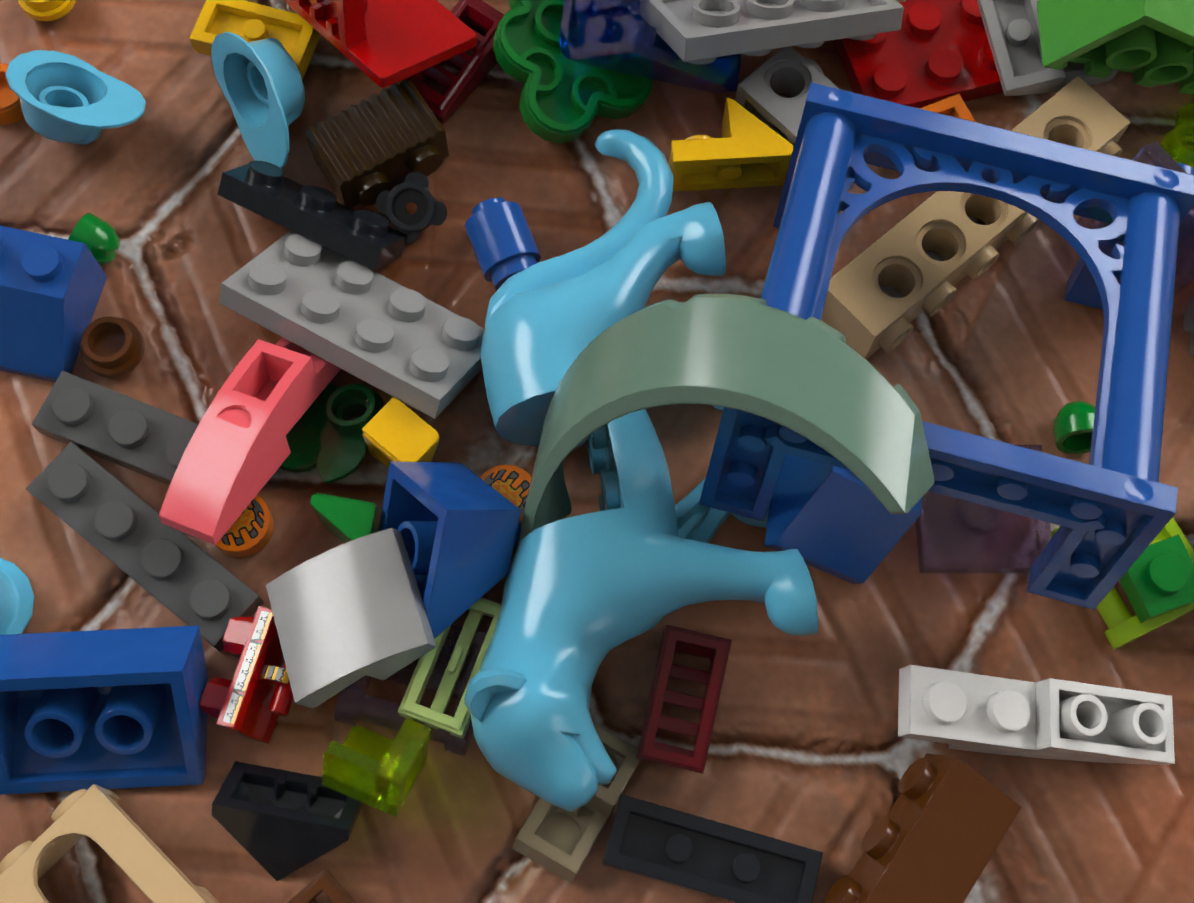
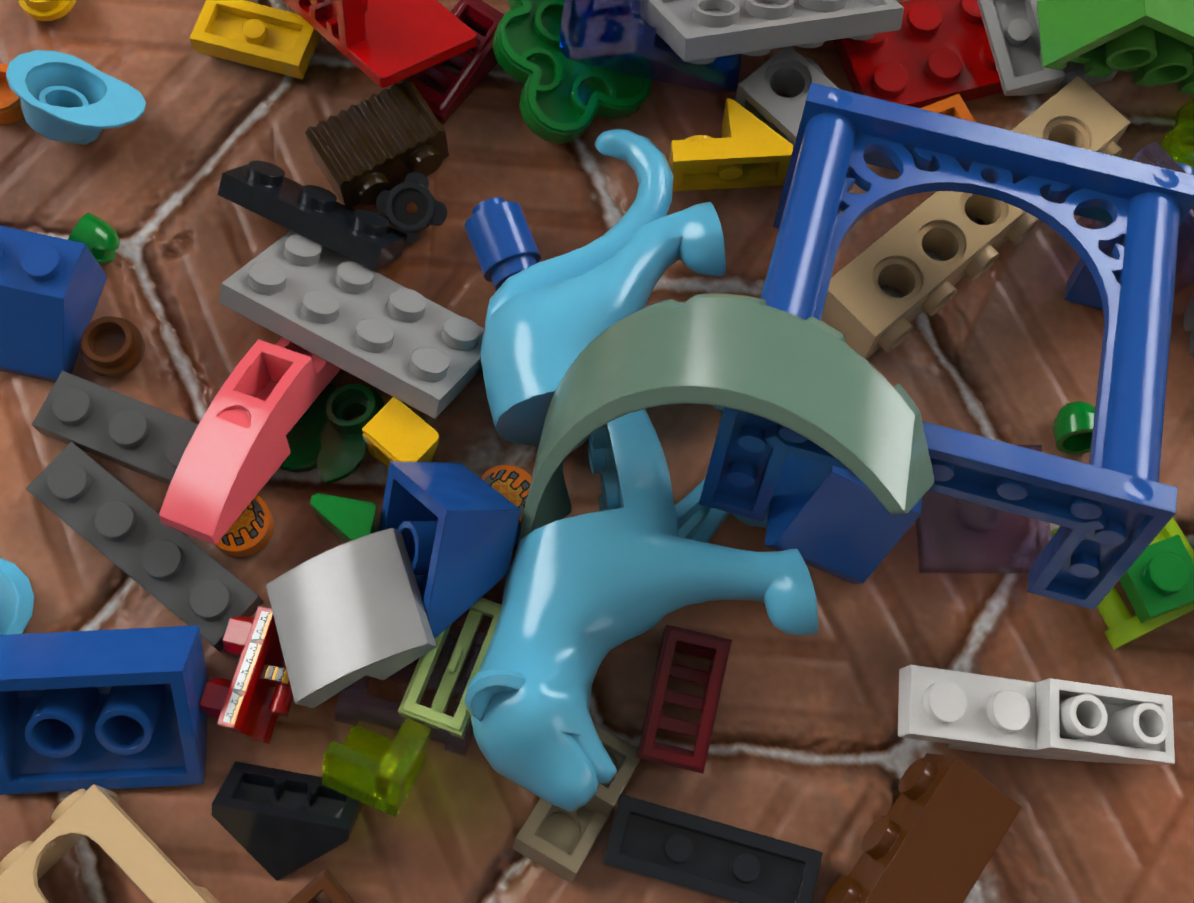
(262, 91): medium azure piece -> none

